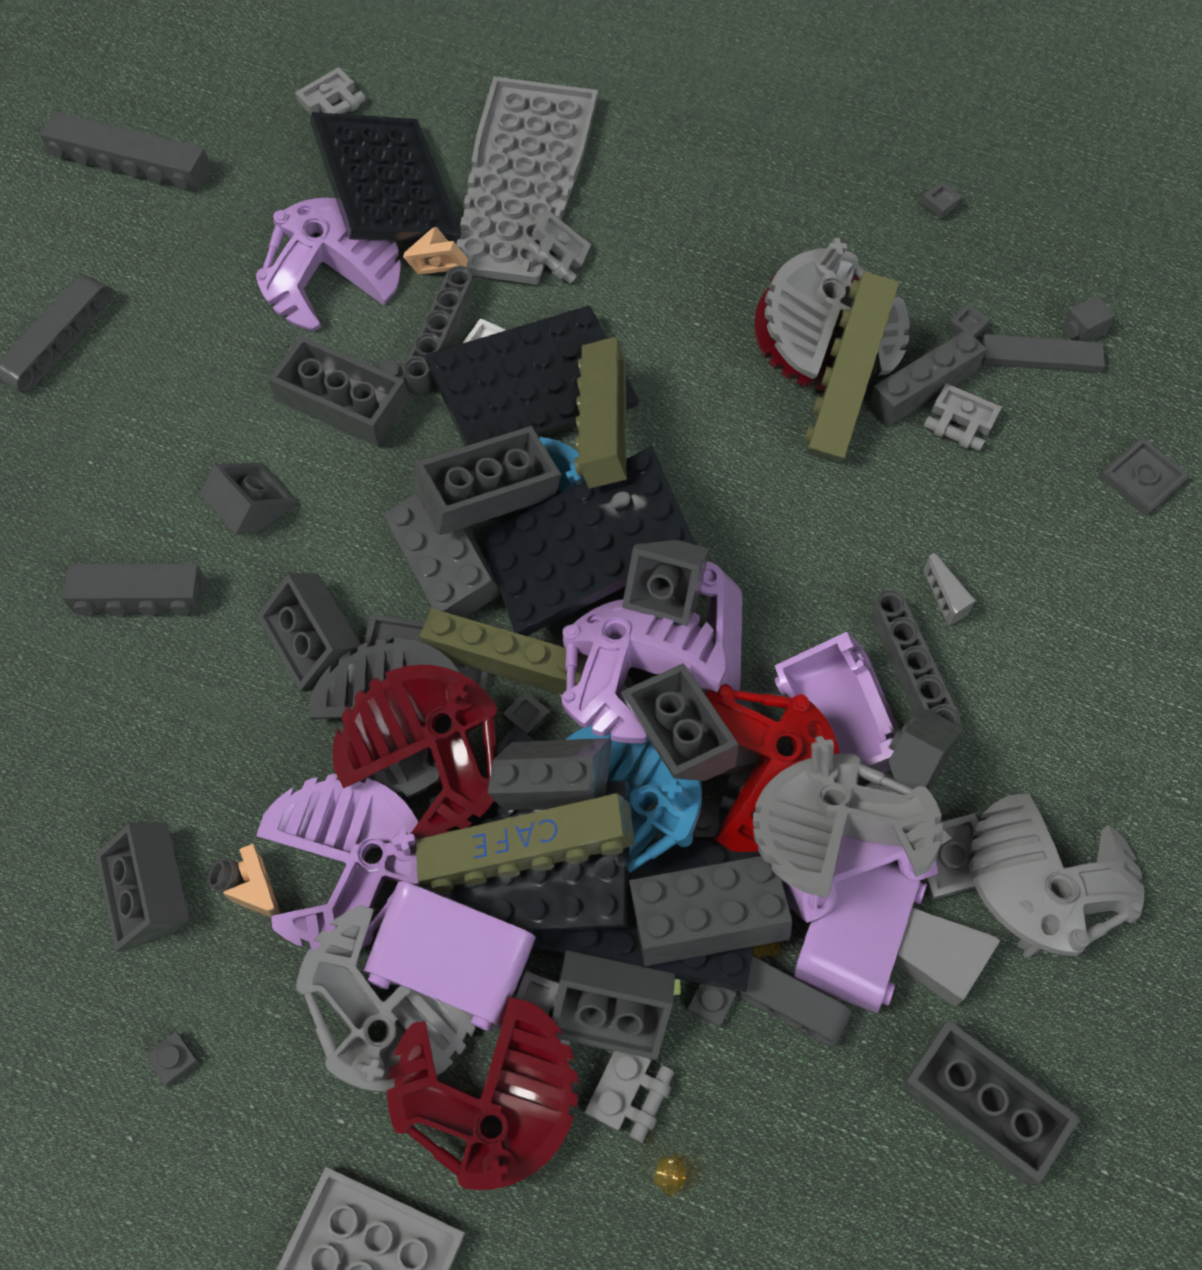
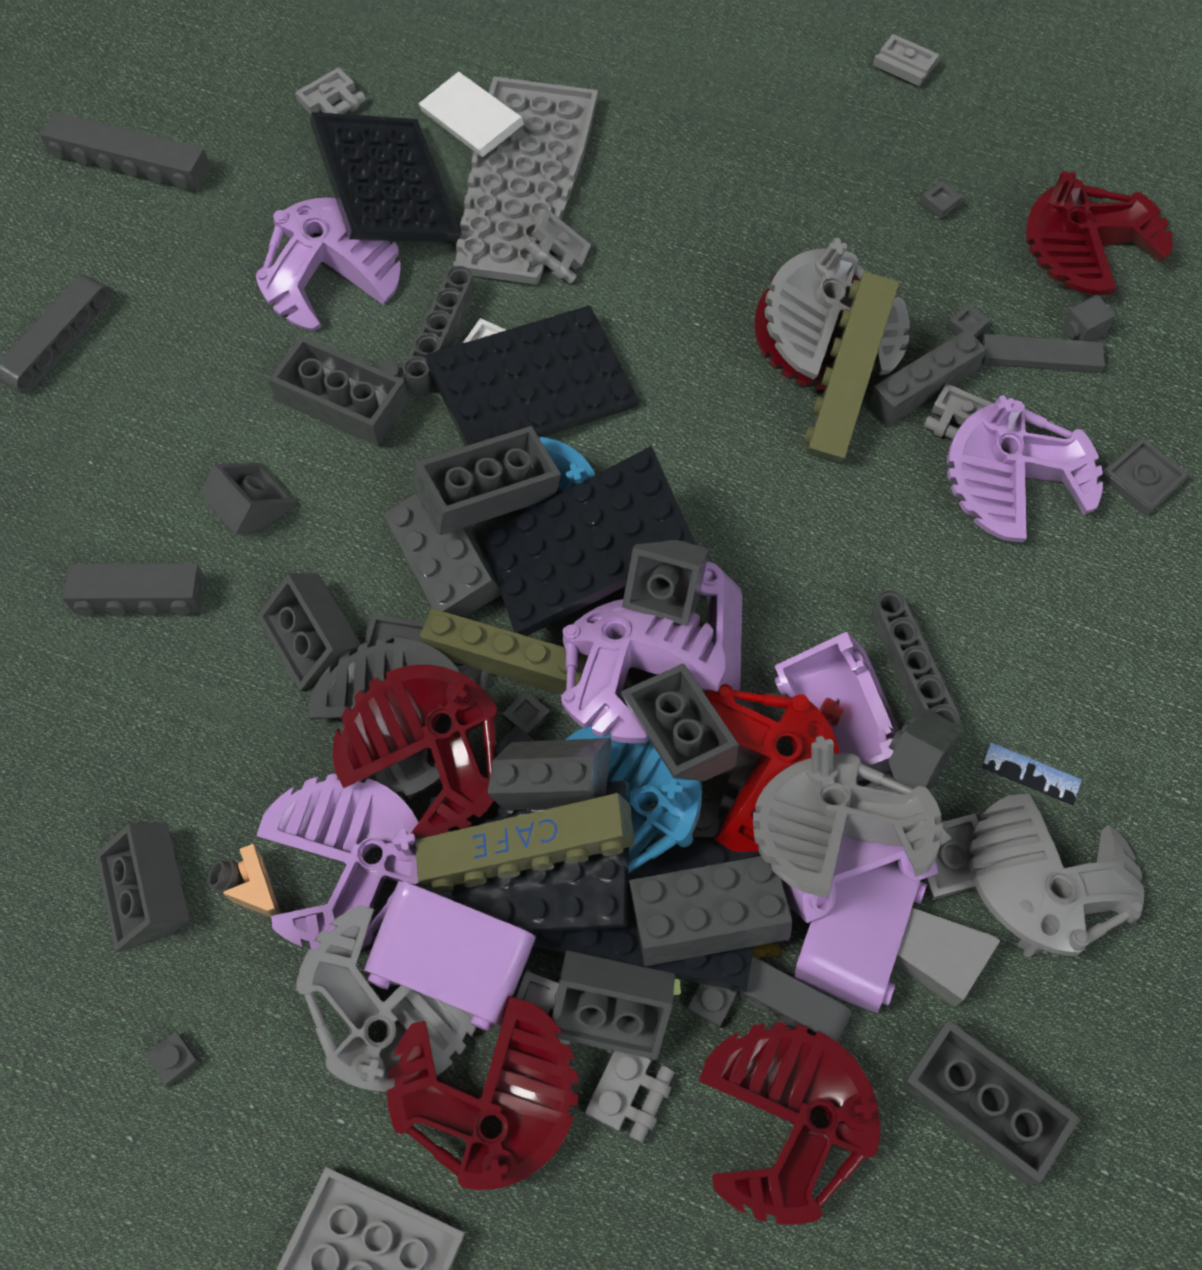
(434, 254): light nougat slope -> none
(471, 114): none -> white tile
(602, 413): olive brick -> none
(670, 1174): clear yellow plate -> none
(789, 1077): none -> dark red piece
(831, 710): none -> clear red plate
(906, 60): none -> light grey plate
(949, 592): light grey slope -> none
(995, 480): none -> lavender piece
(1031, 774): none -> sticker
(1070, 232): none -> dark red piece

